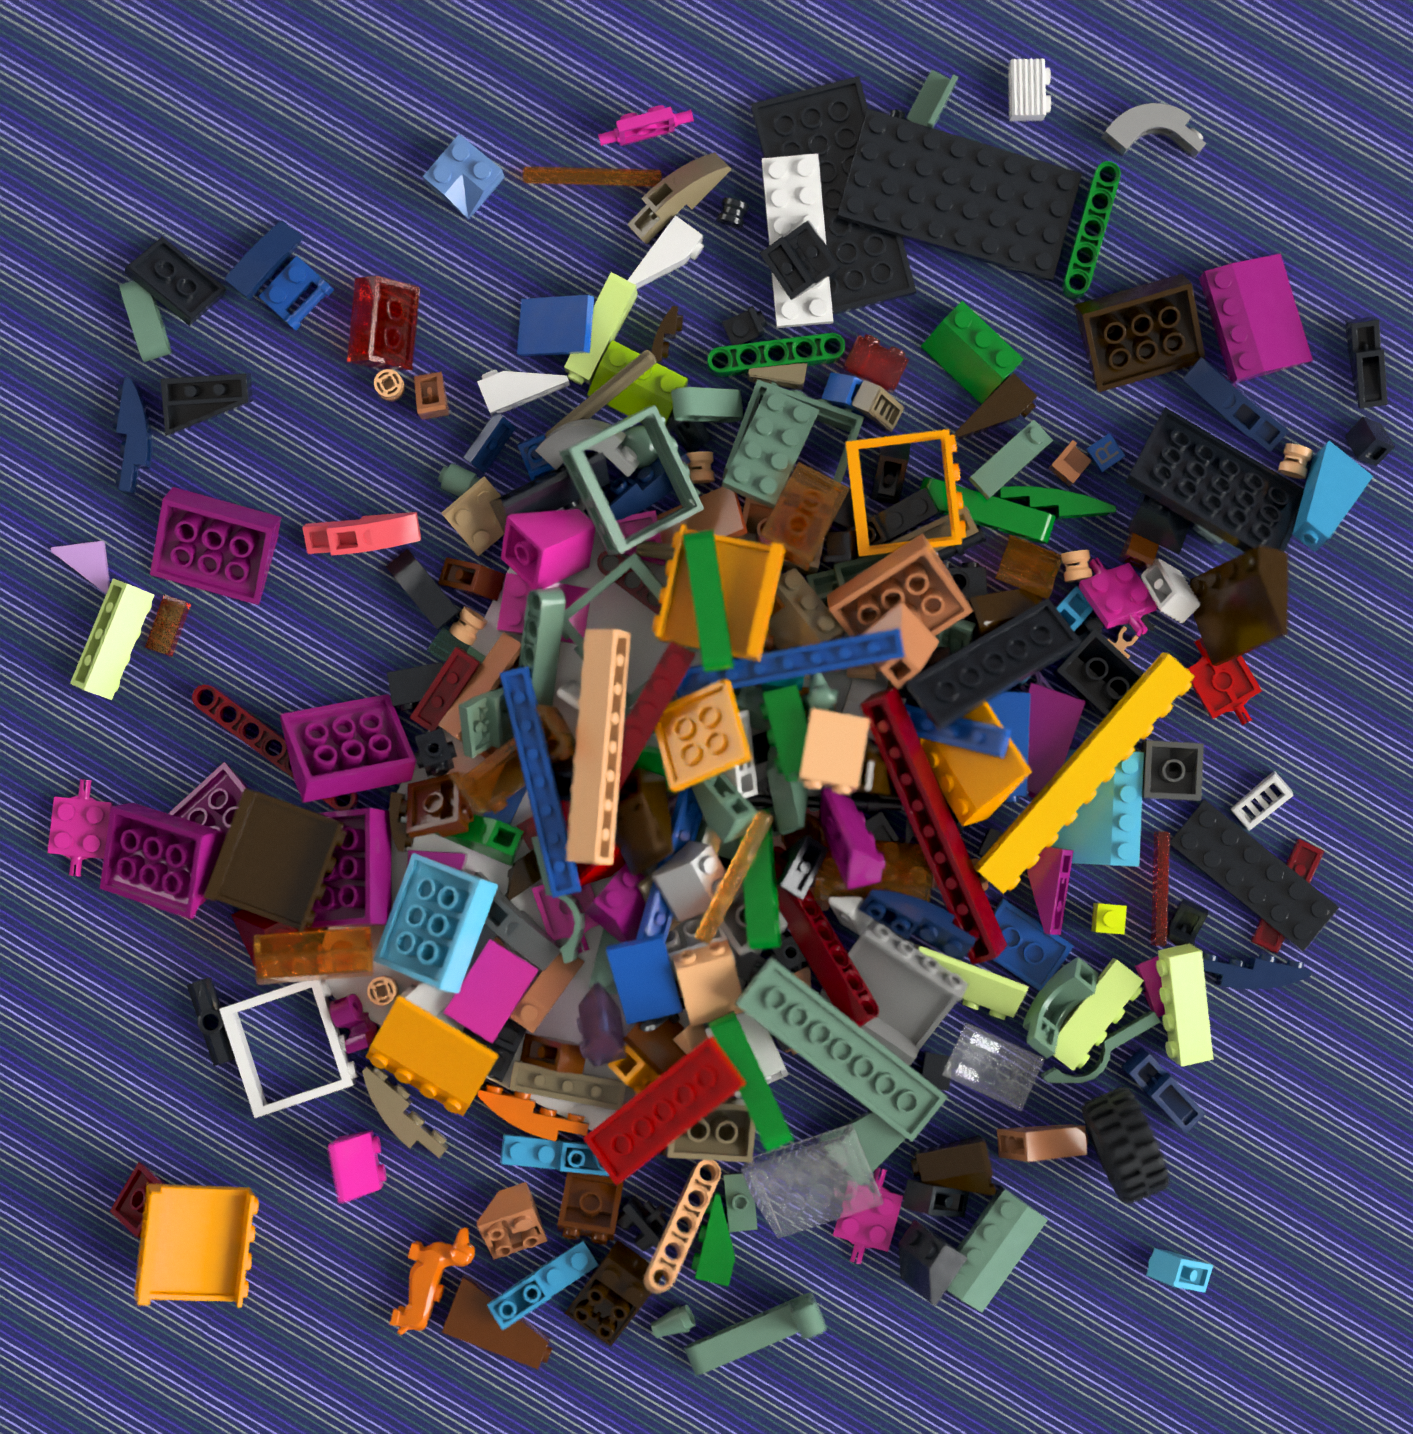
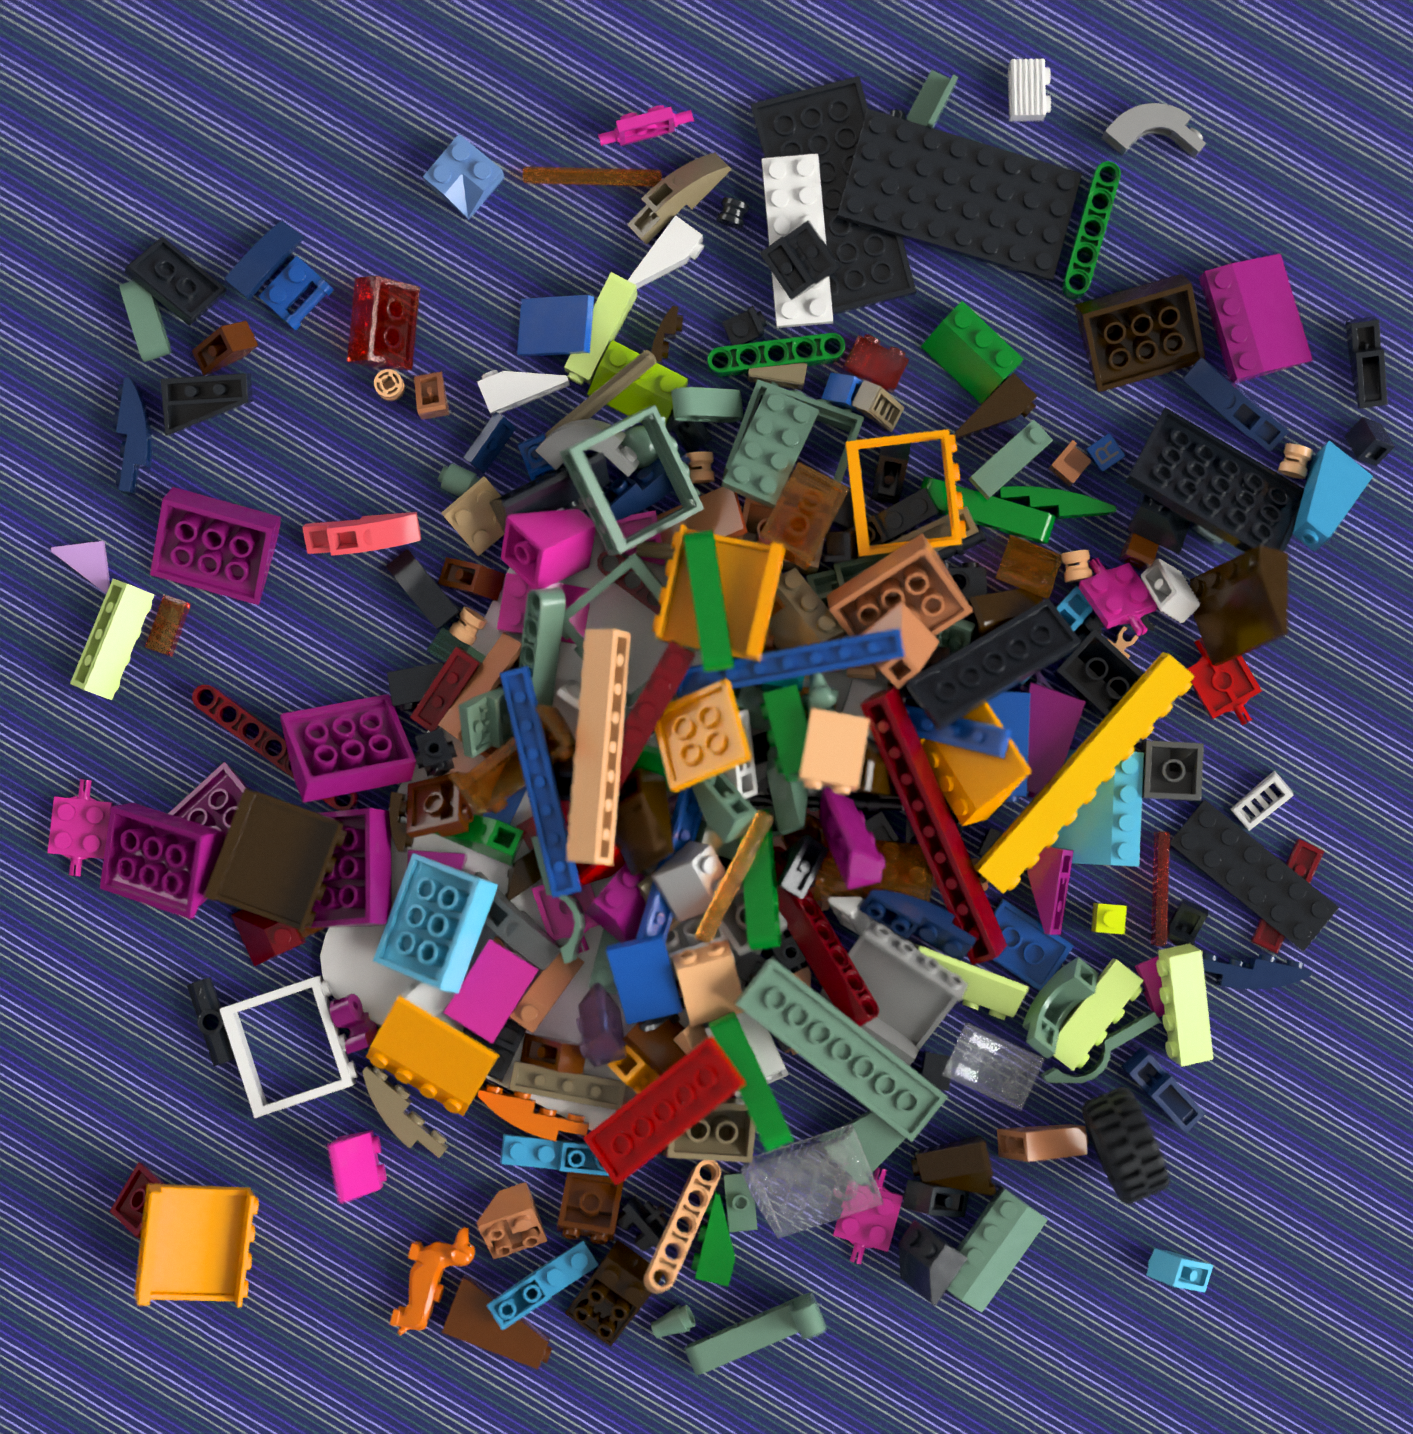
(224, 347): none -> reddish brown slope
(313, 955): clear orange slope -> none
(387, 990): light nougat wheel -> none

